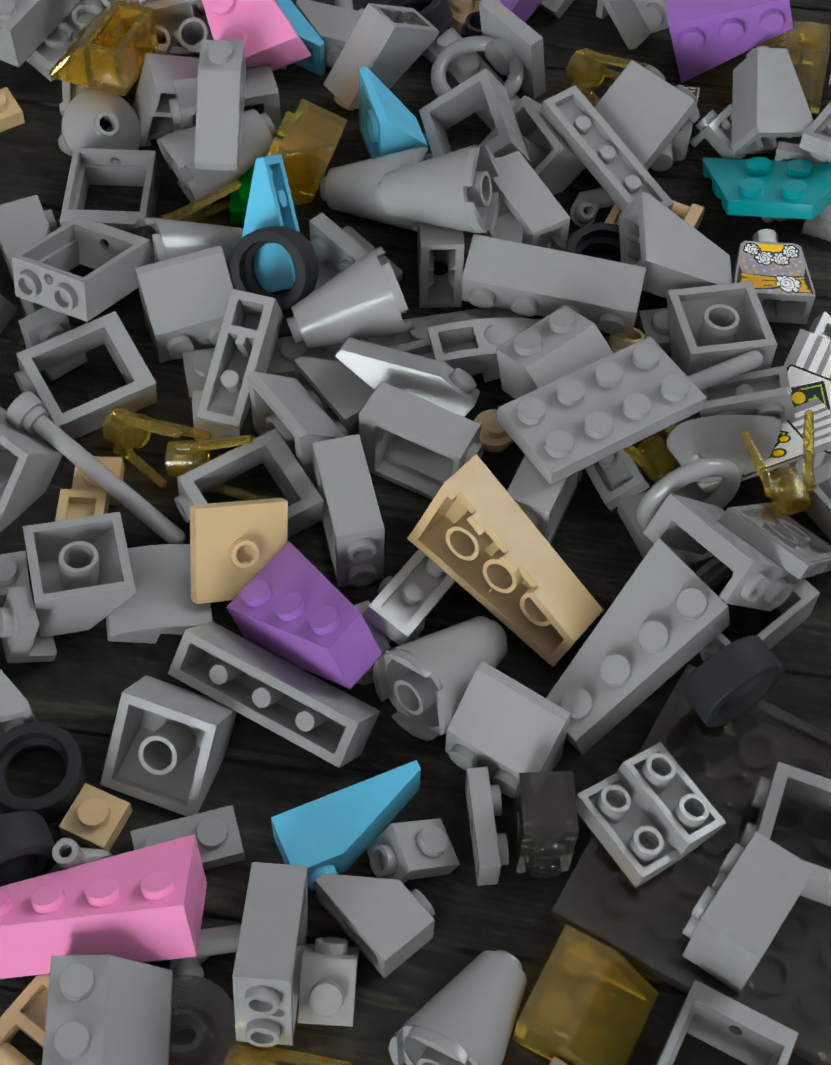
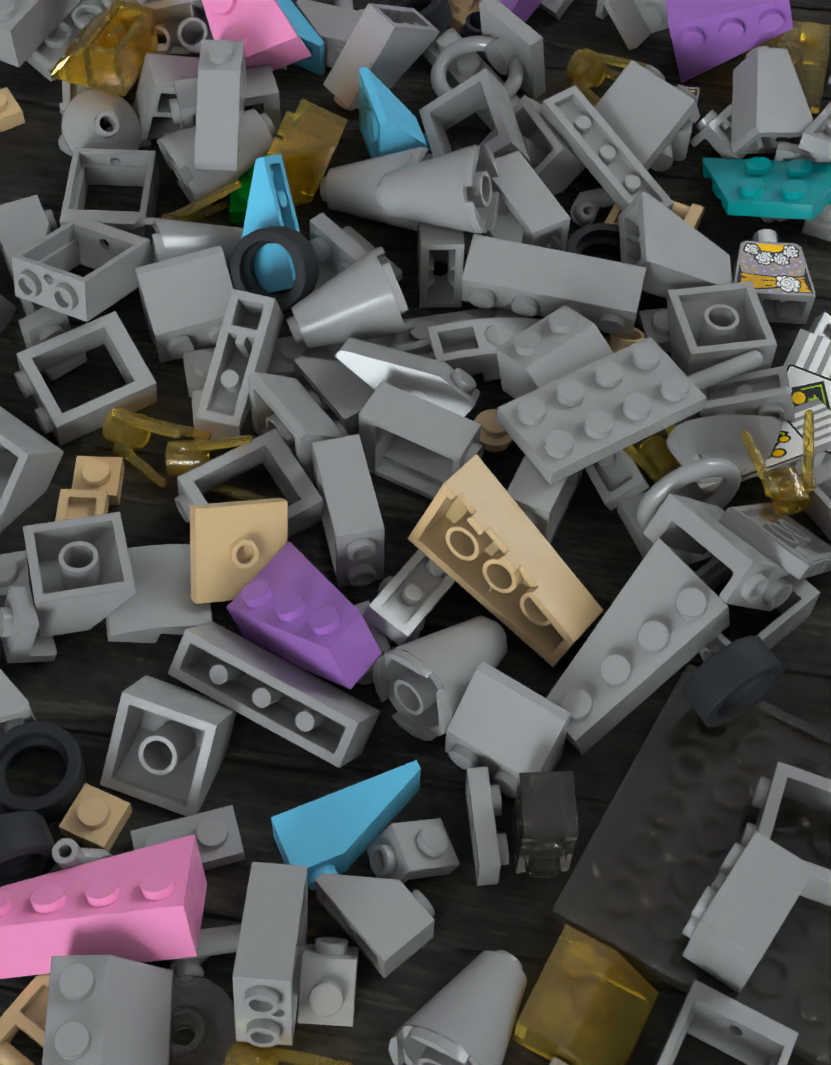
(29, 414): light grey piece -> none
(648, 814): light grey slope -> none

